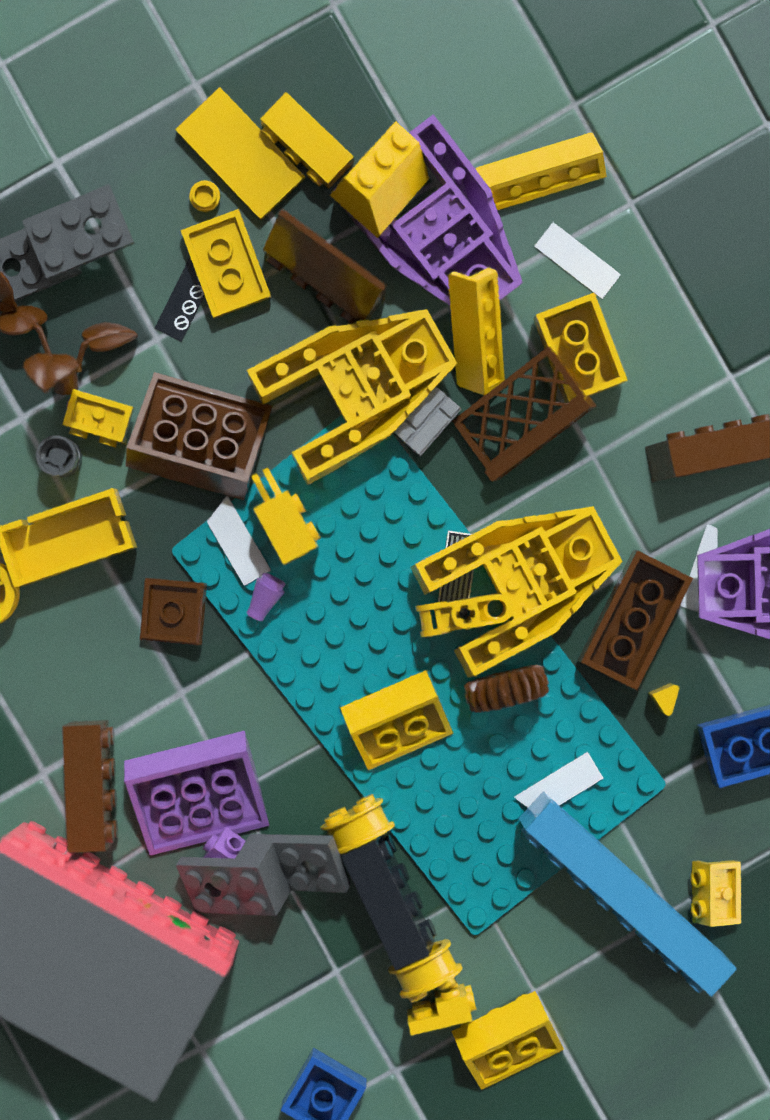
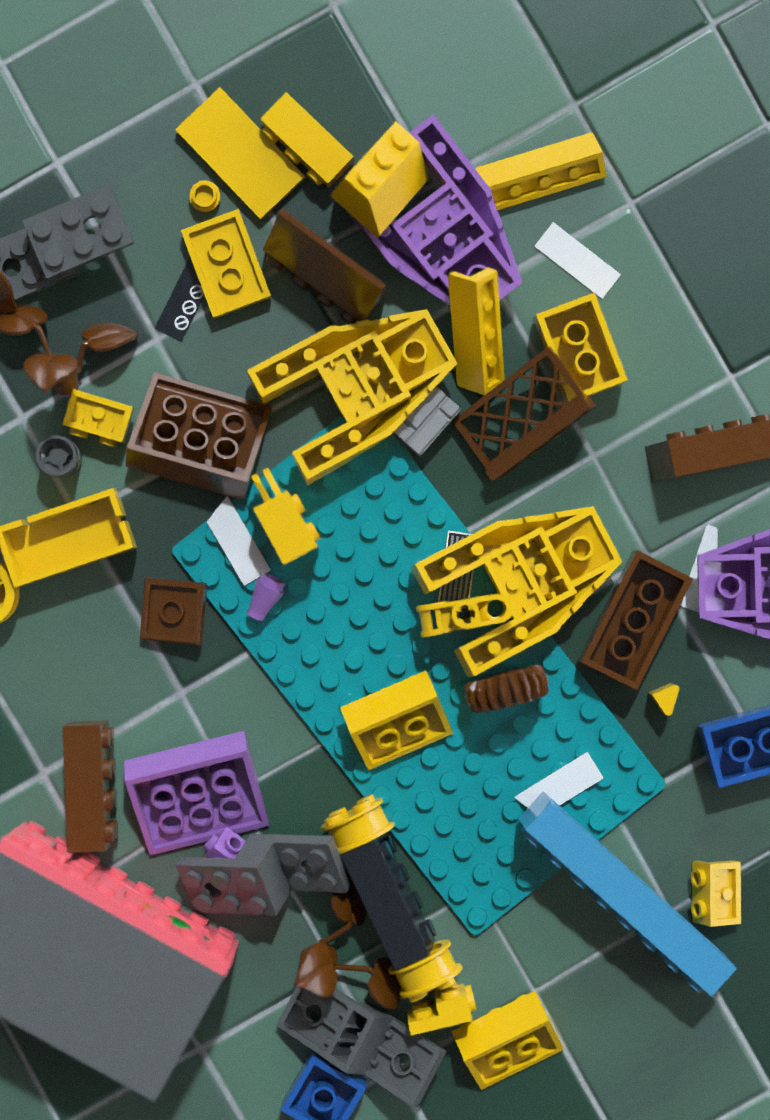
(318, 962): none -> reddish brown plant
(363, 1041): none -> dark grey bracket

